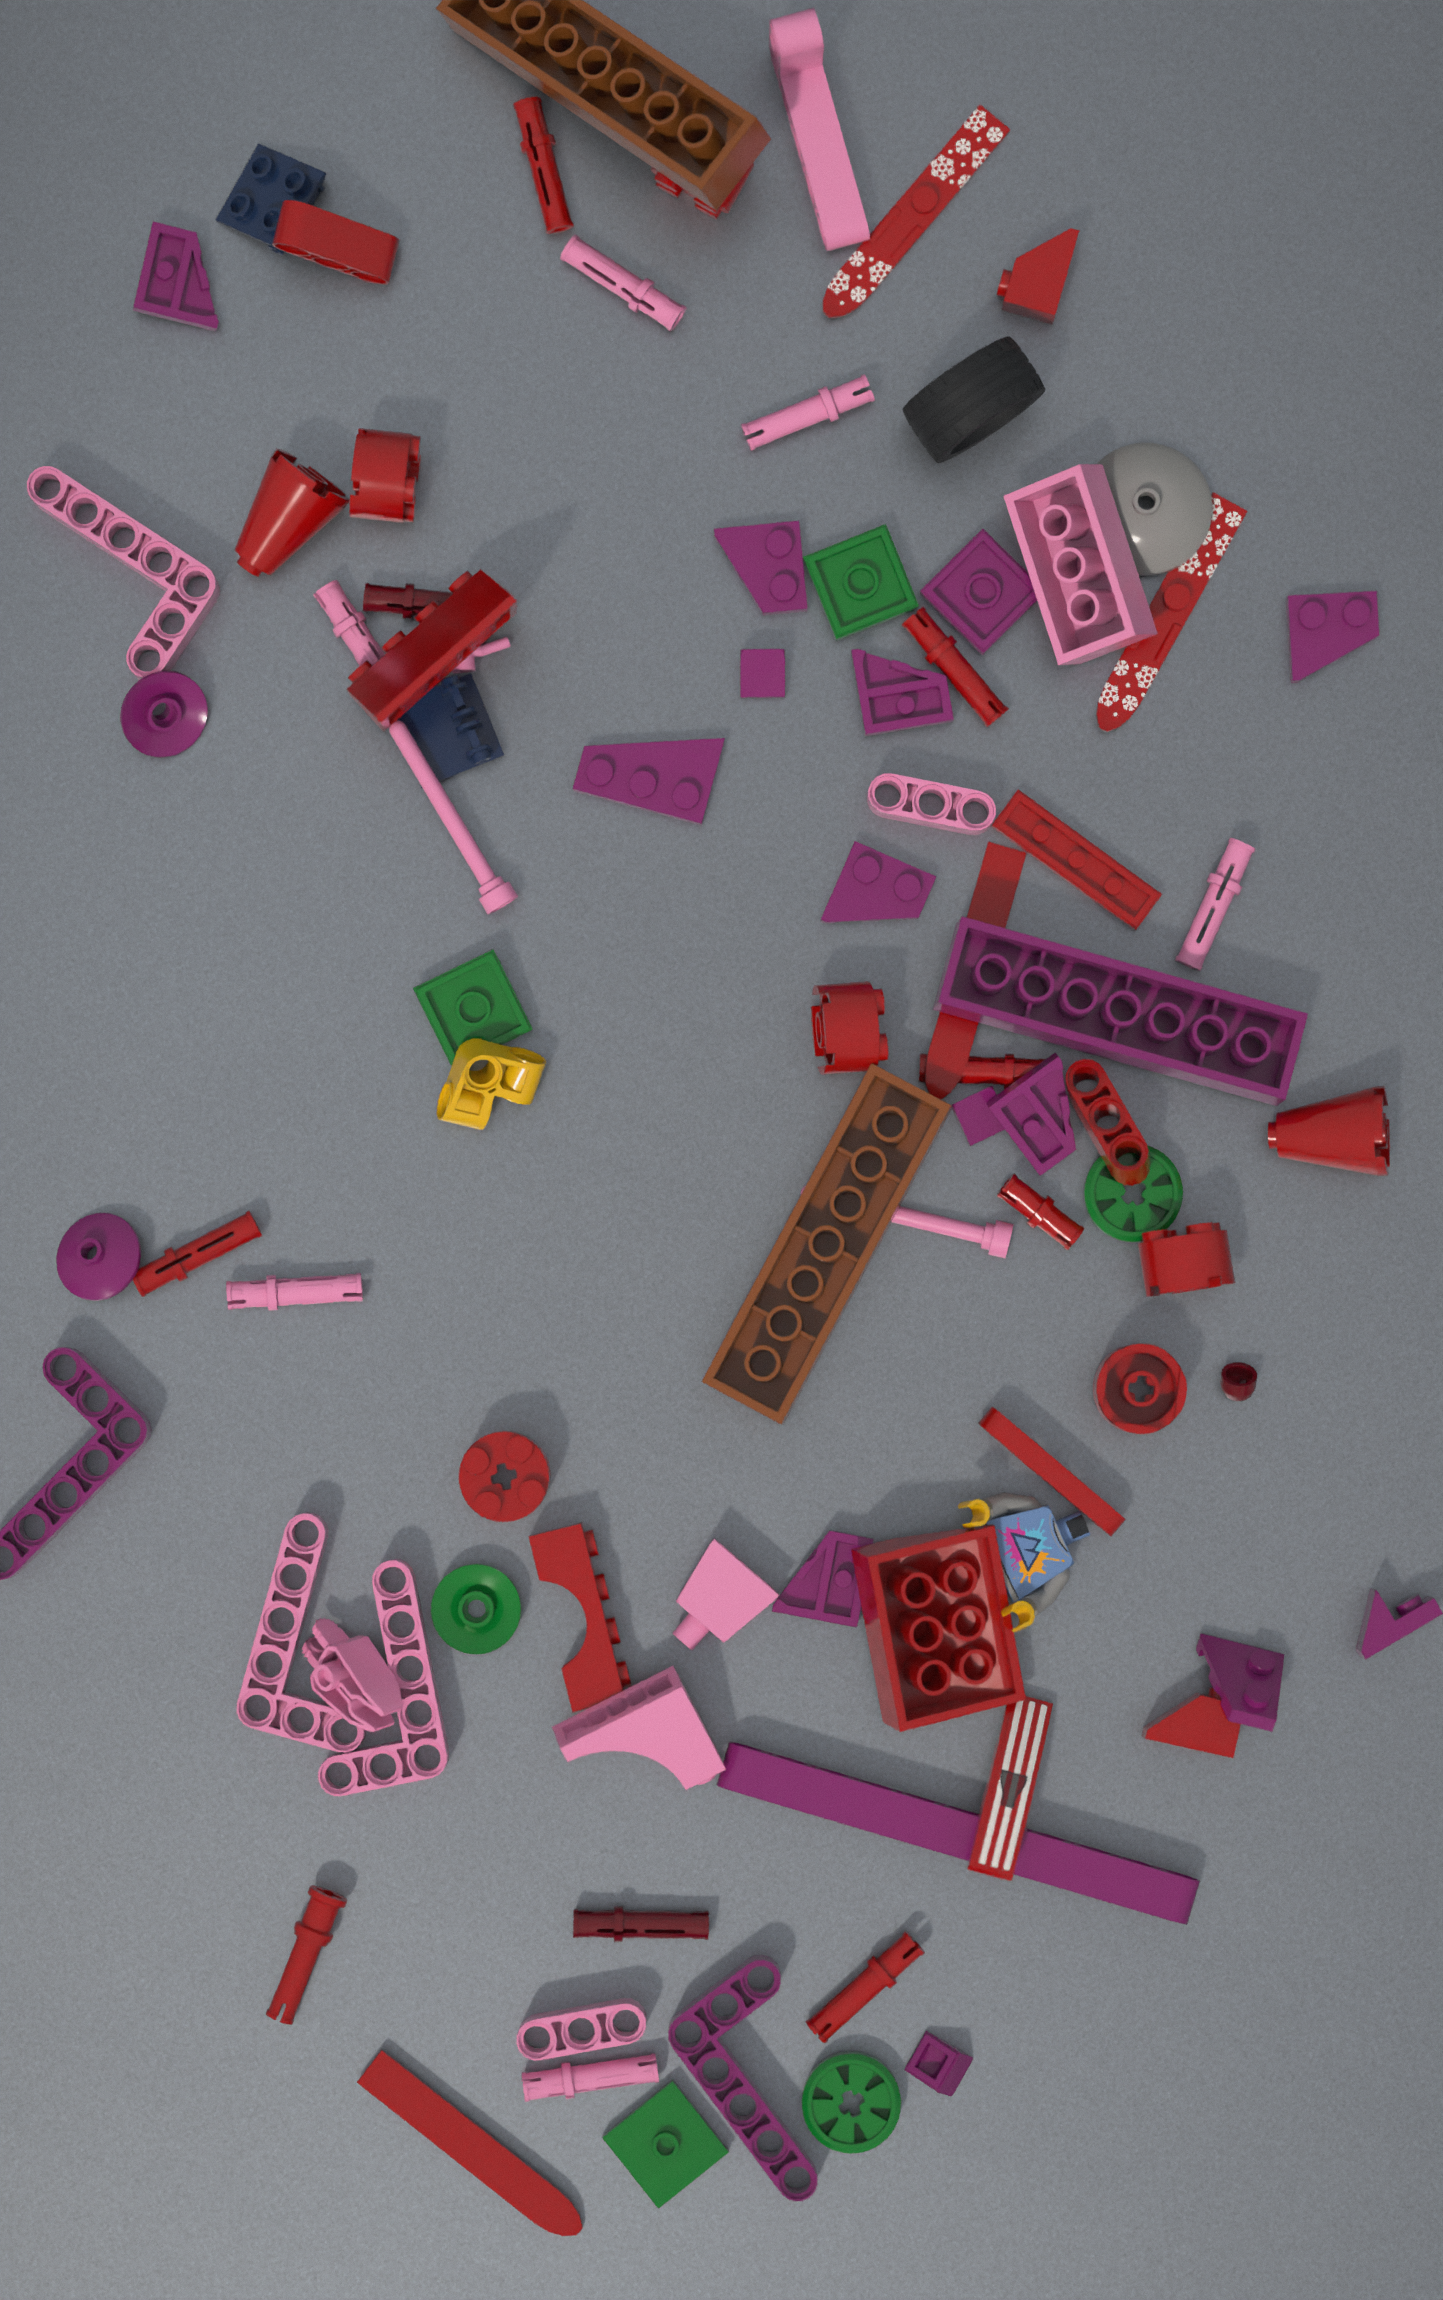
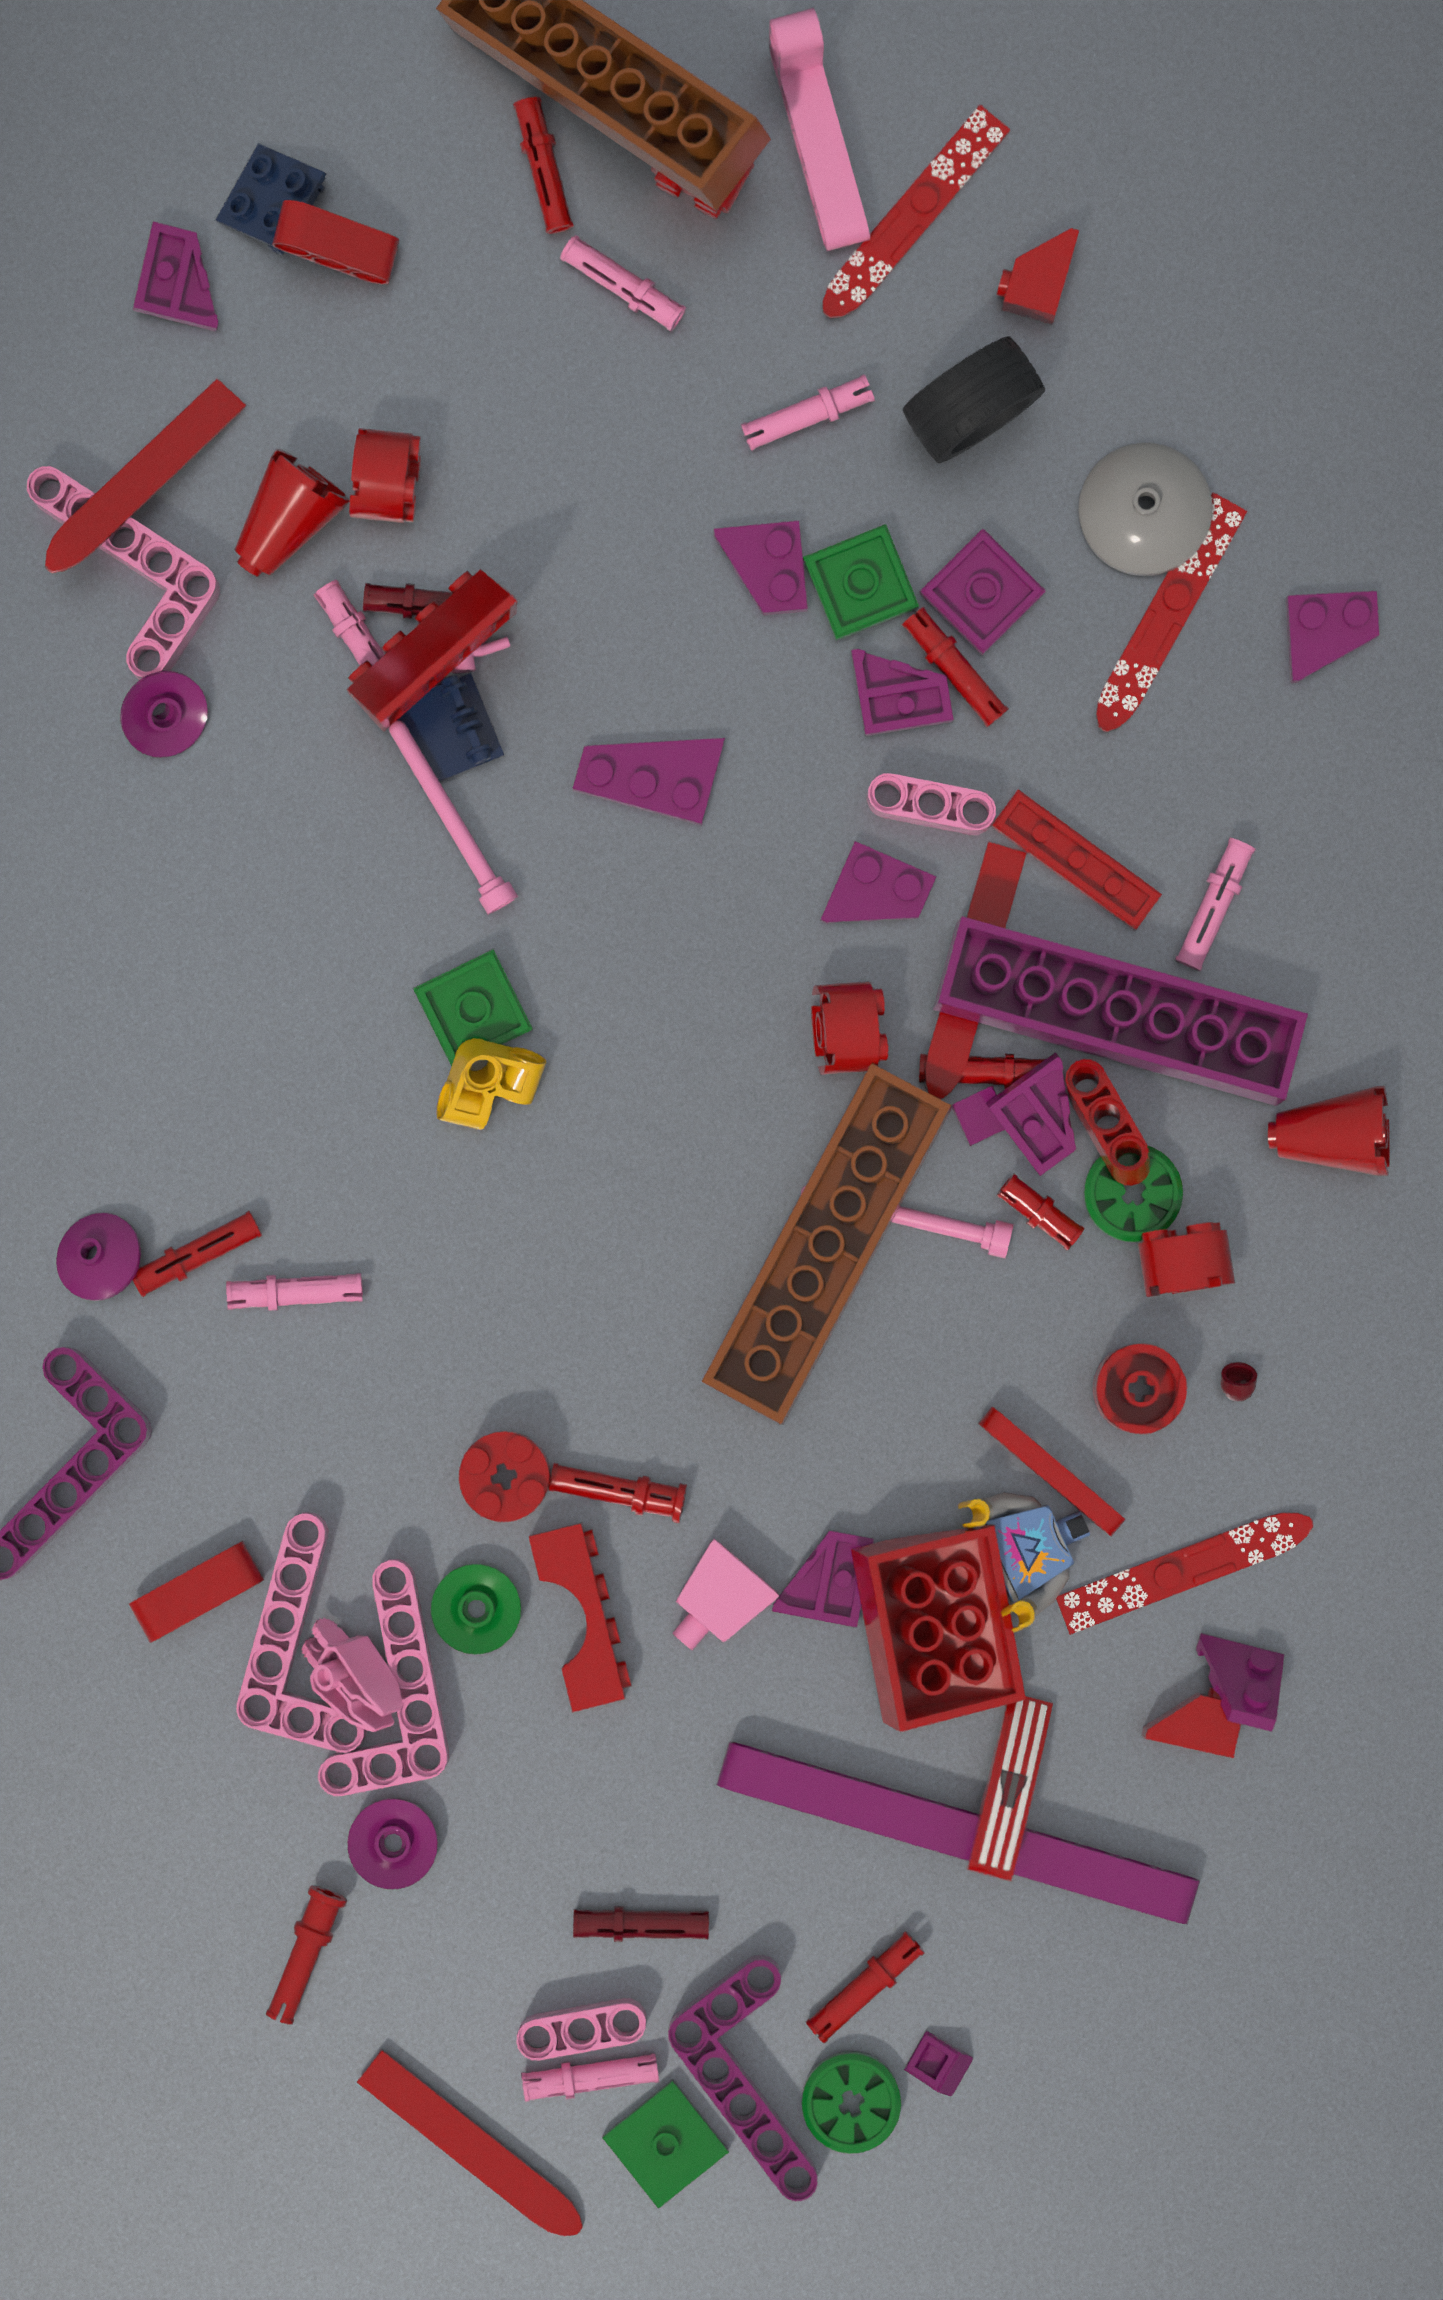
(142, 477): none -> red piece
(196, 1592): none -> red beam
(387, 1867): none -> magenta dish
(641, 1495): none -> red pin
(648, 1720): bright pink arch -> none
(762, 673): magenta slope -> none
(1080, 564): bright pink brick -> none
(1182, 1570): none -> red piece
(1382, 1629): magenta slope -> none

